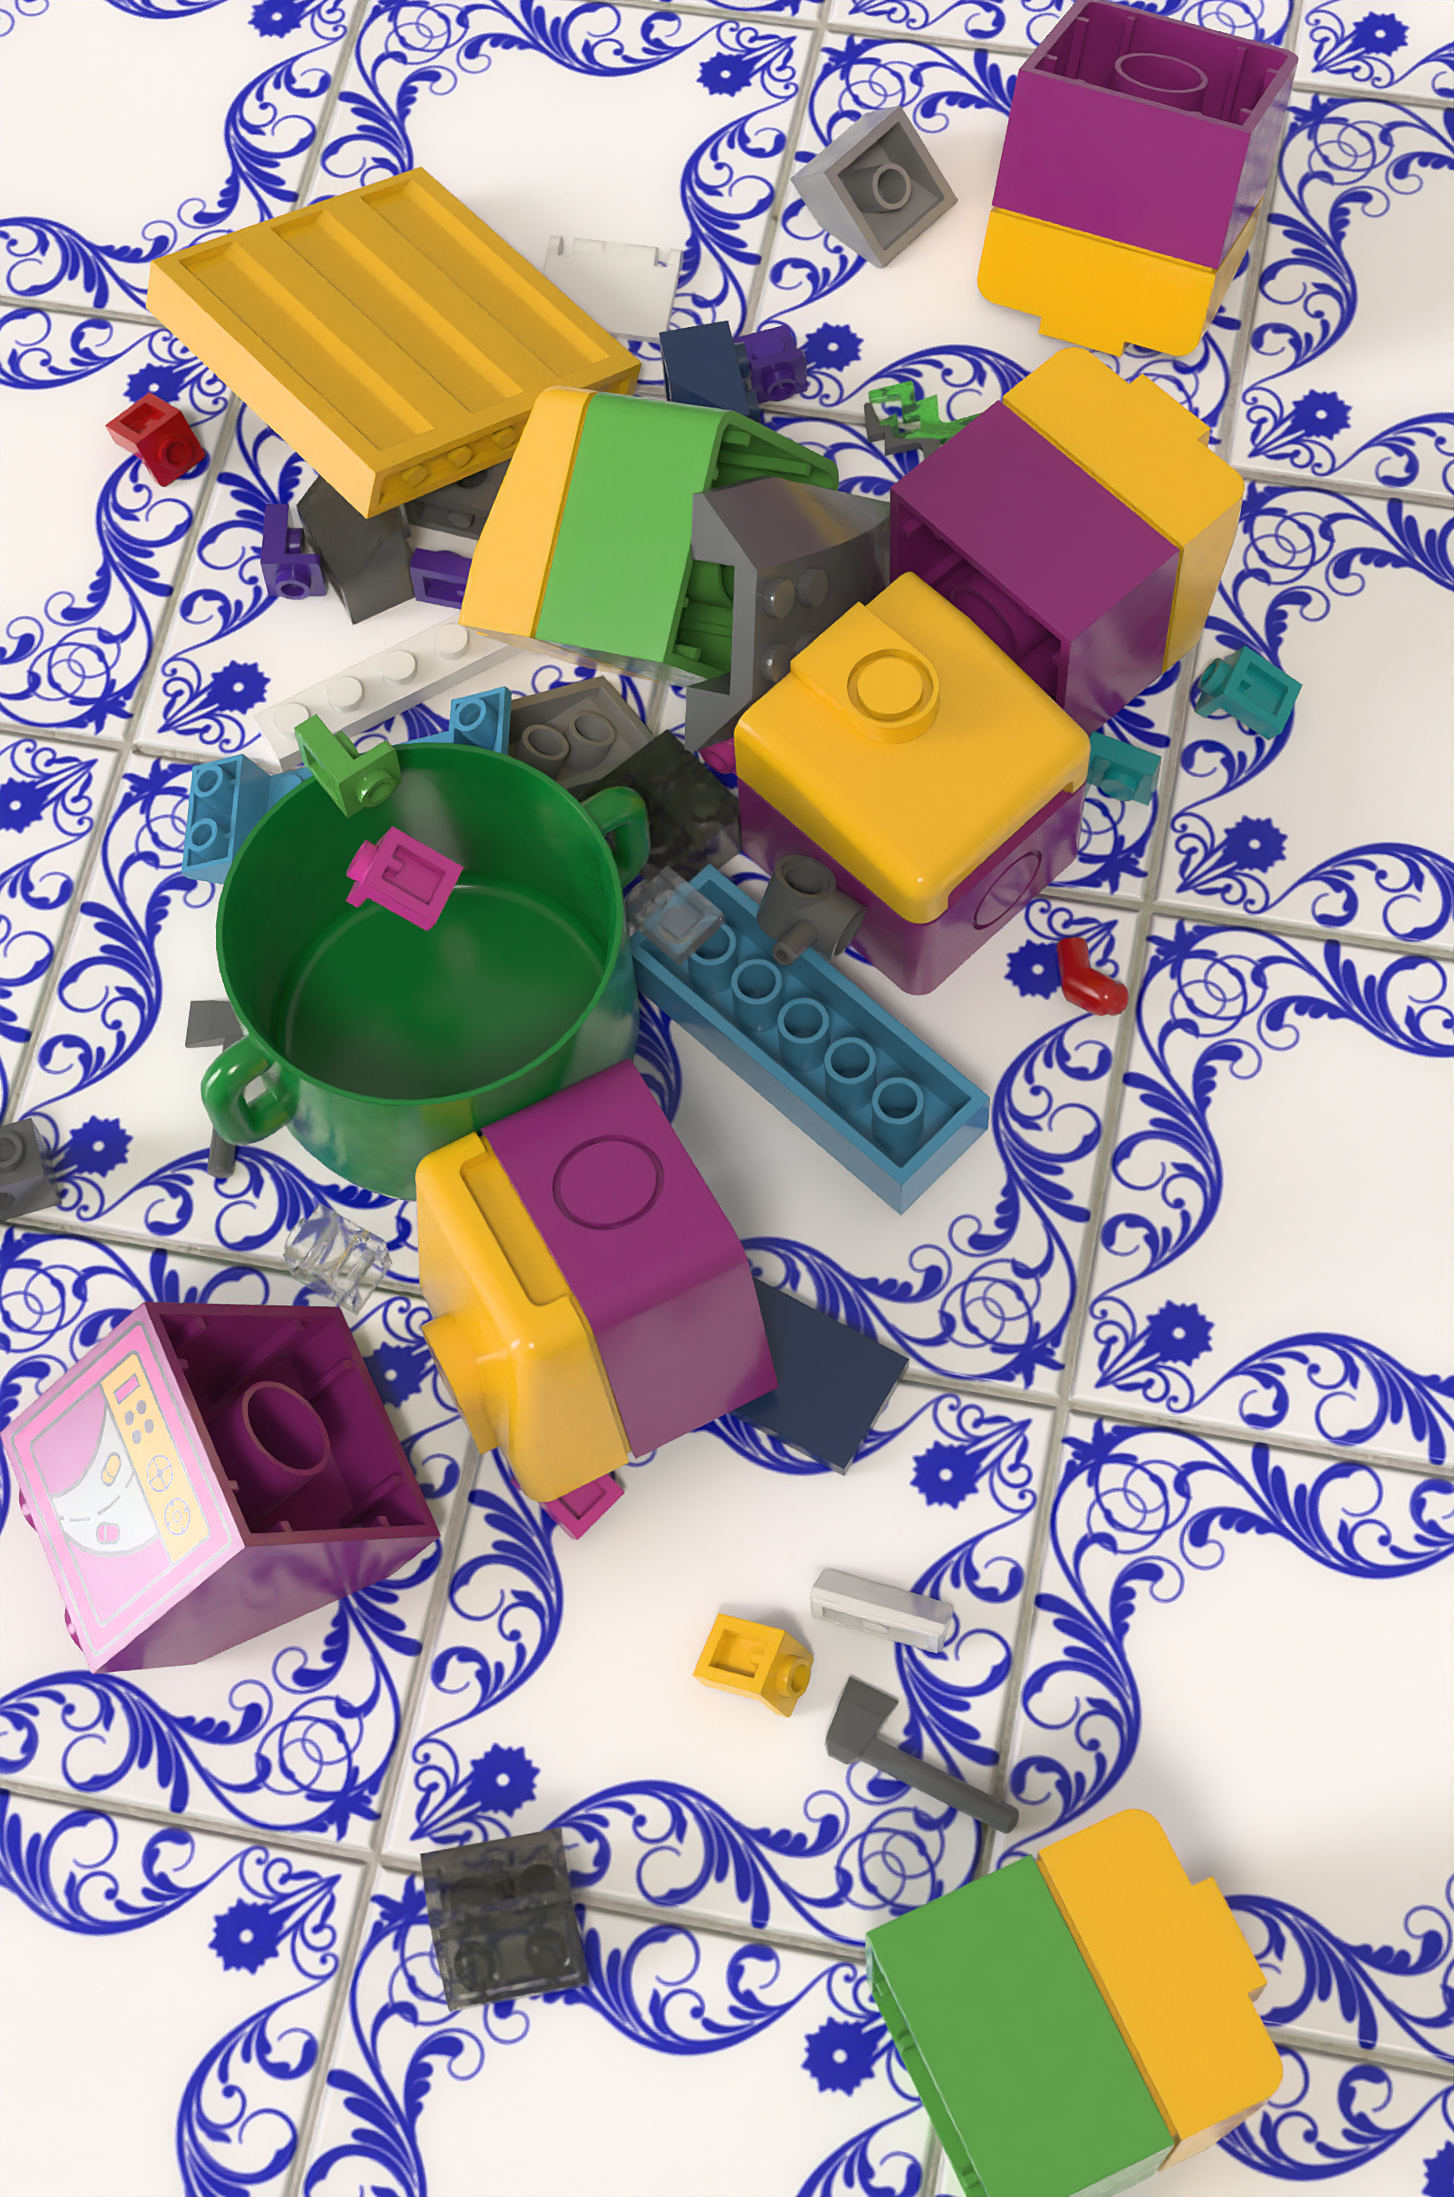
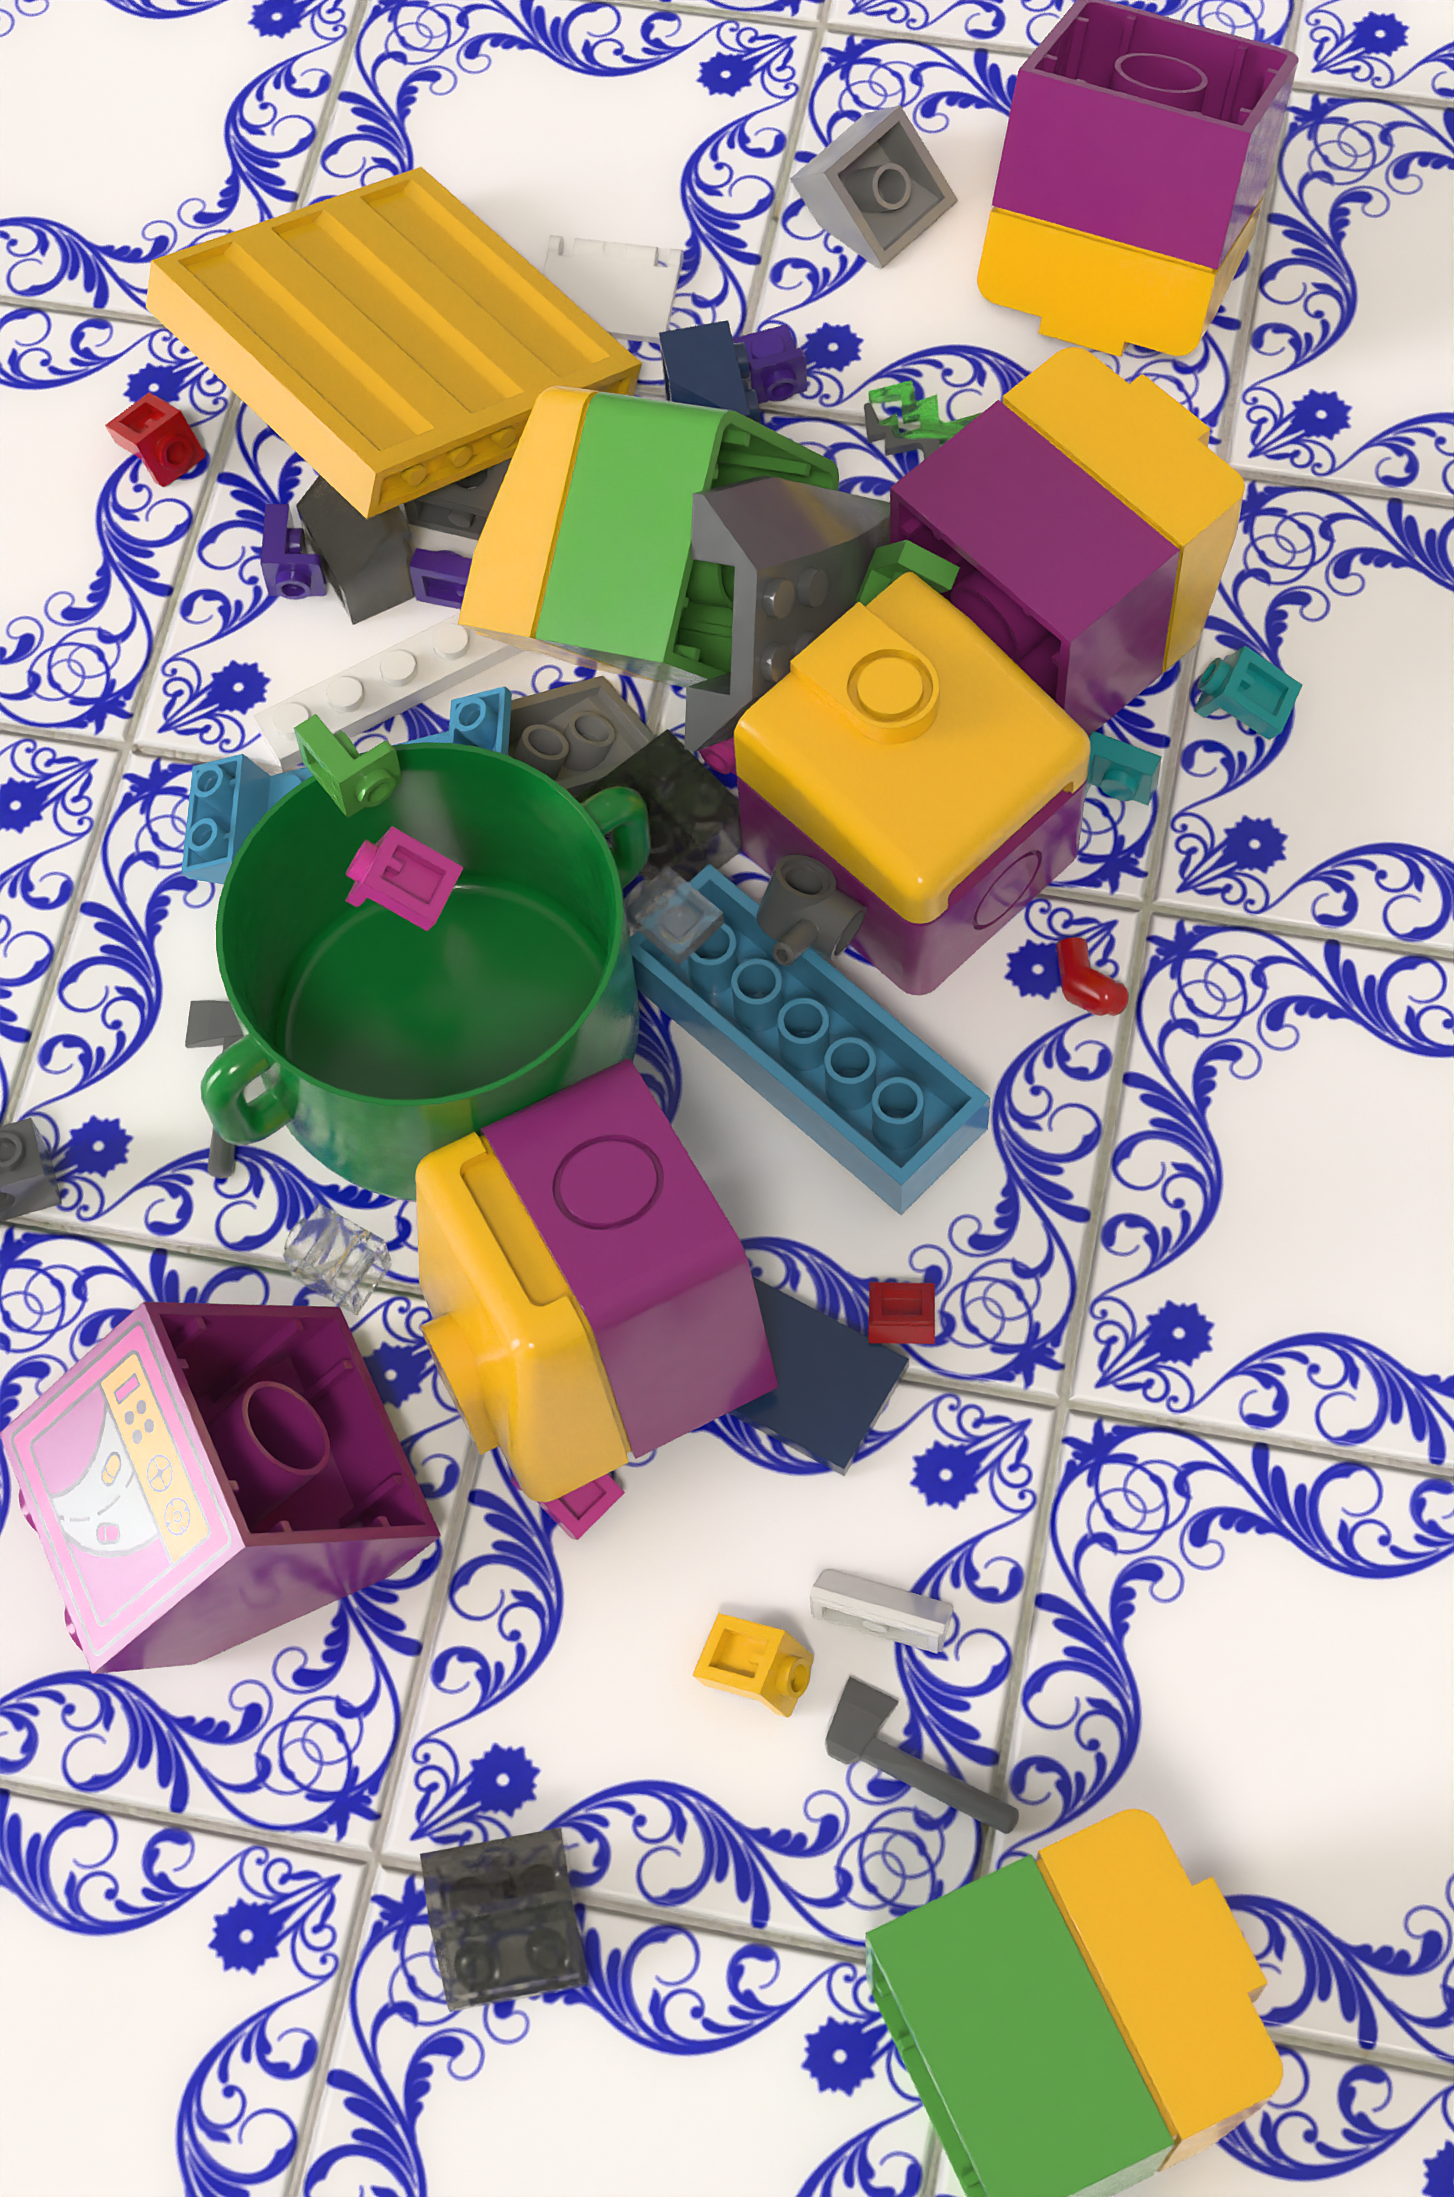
(901, 557): none -> bright green bracket
(902, 1313): none -> red tile

